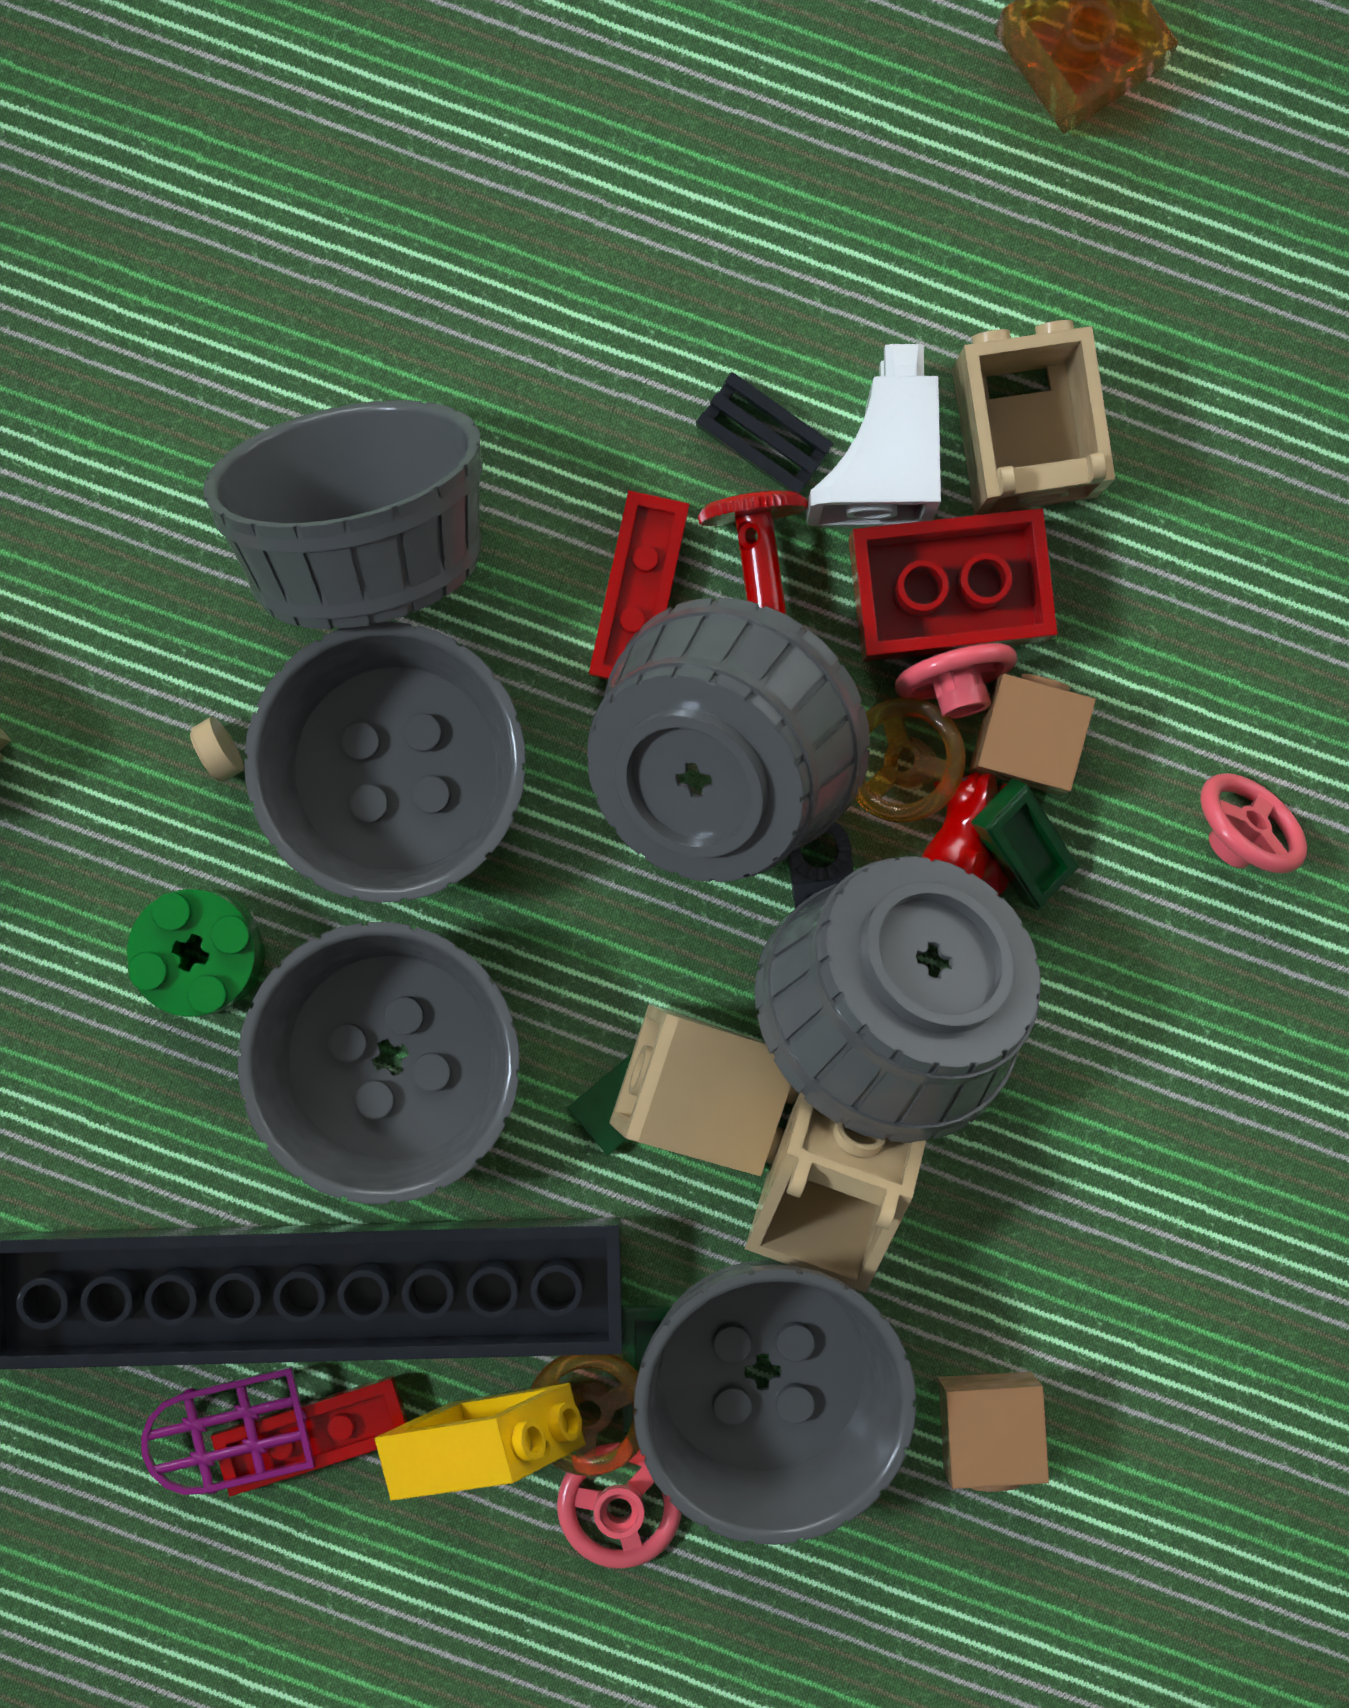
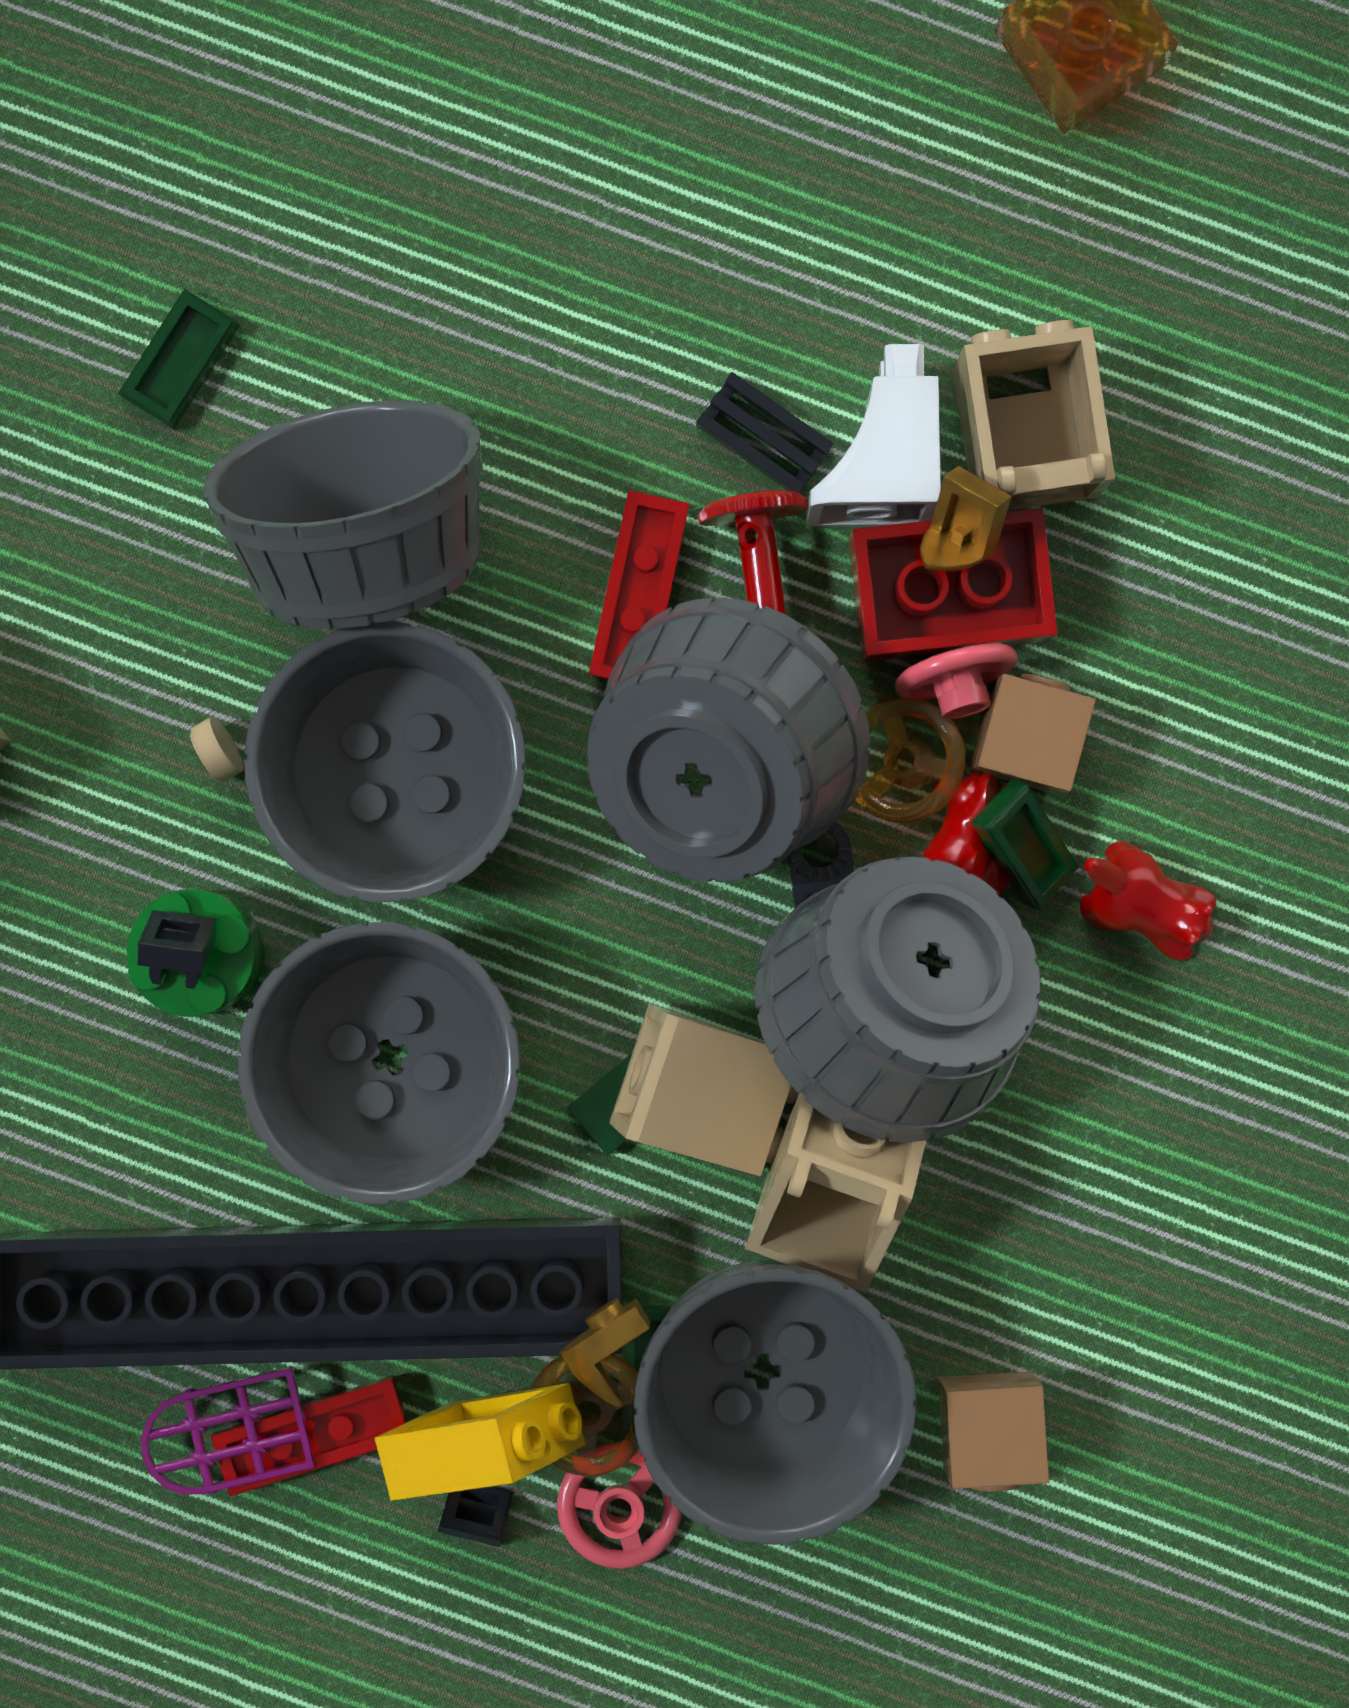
(176, 943): none -> black tile
(179, 359): none -> dark green tile
(477, 1514): none -> black slope
(609, 1330): none -> pearl gold plate
(964, 522): none -> pearl gold plate
(1139, 897): none -> red animal
(1245, 833): coral piece -> none

